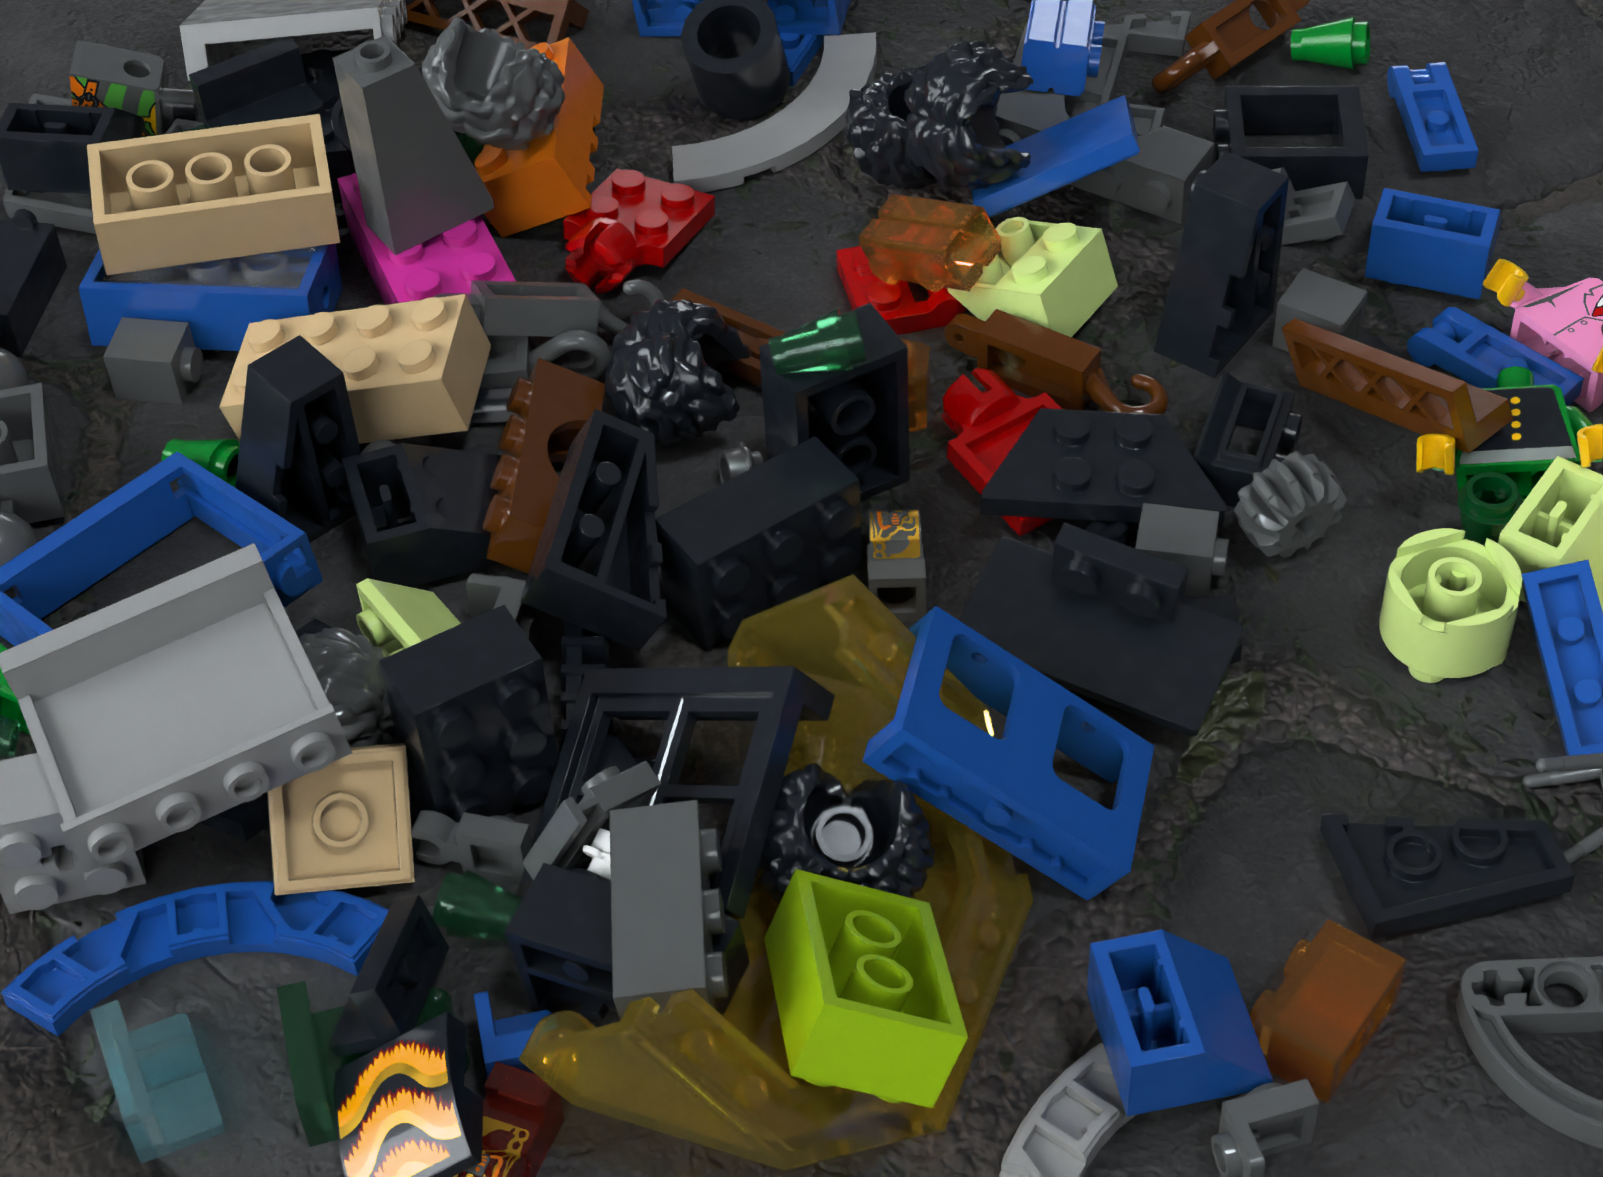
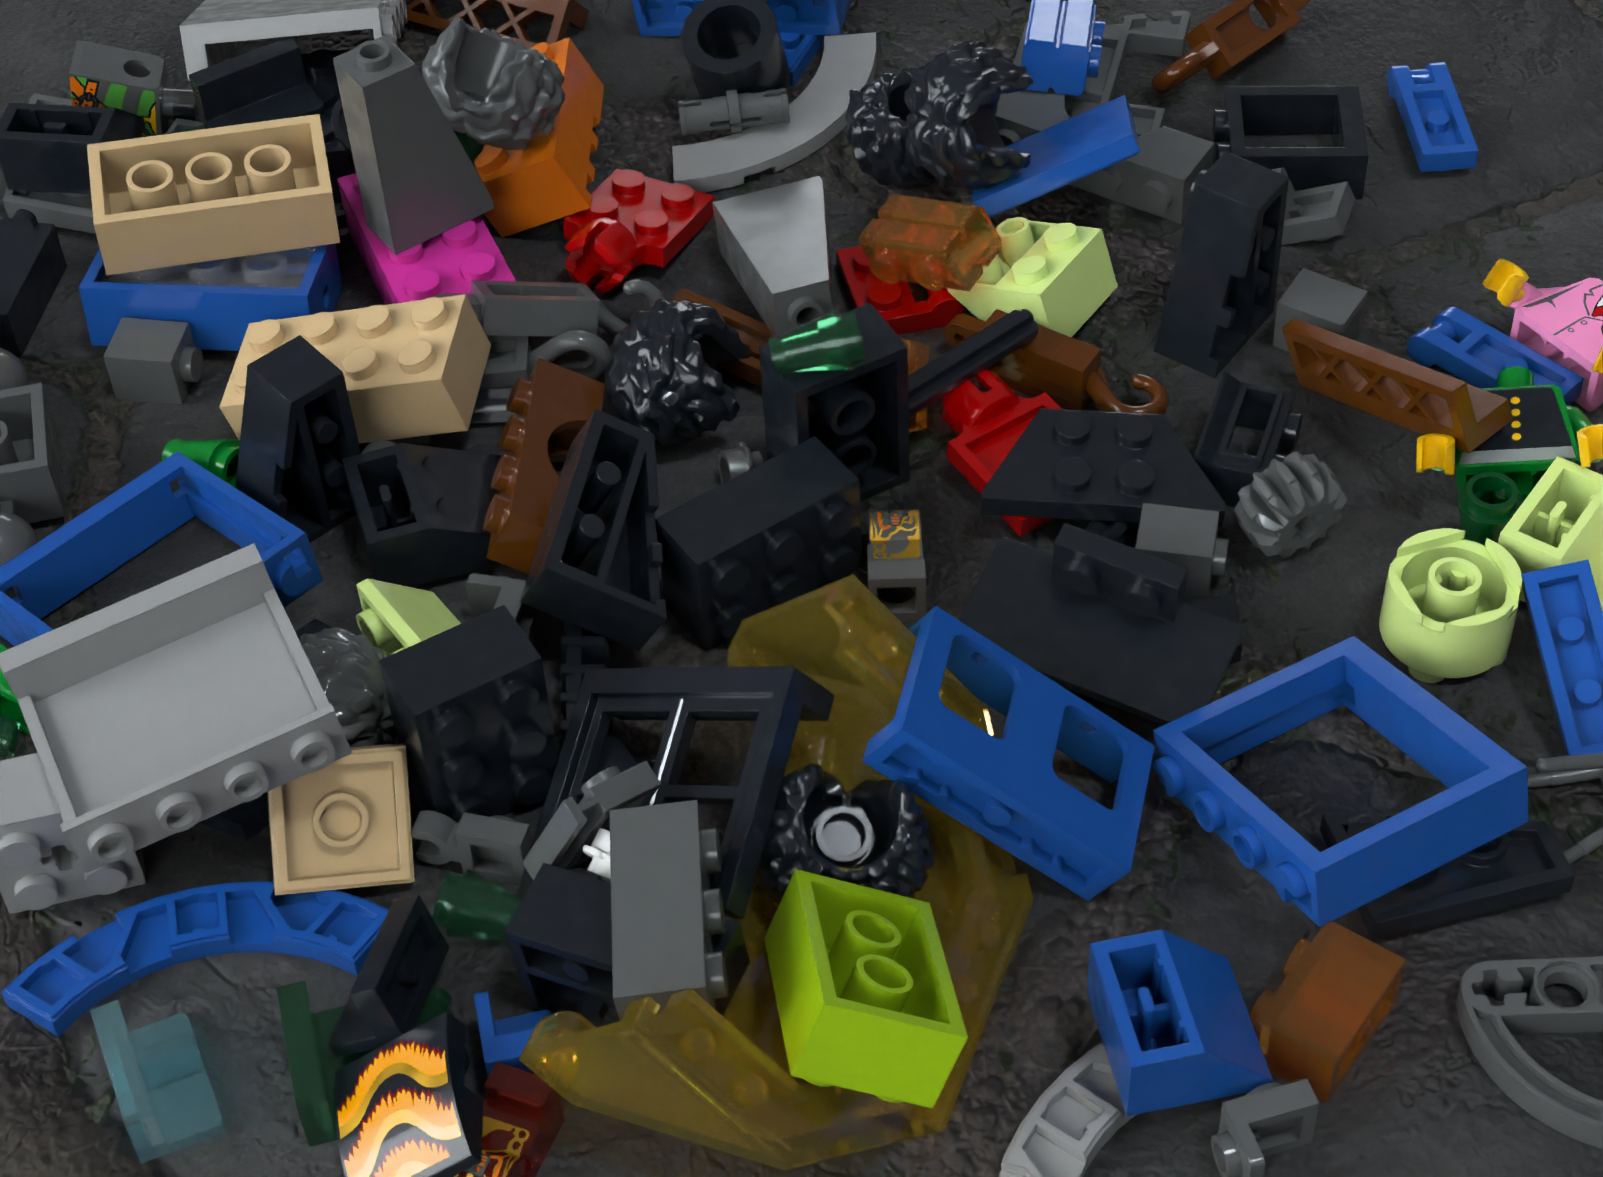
(734, 111): none -> dark grey pin
(779, 251): none -> slope
(970, 358): none -> black axle
(1334, 43): green cone -> none
(1432, 243): blue slope -> none
(1483, 779): none -> blue window

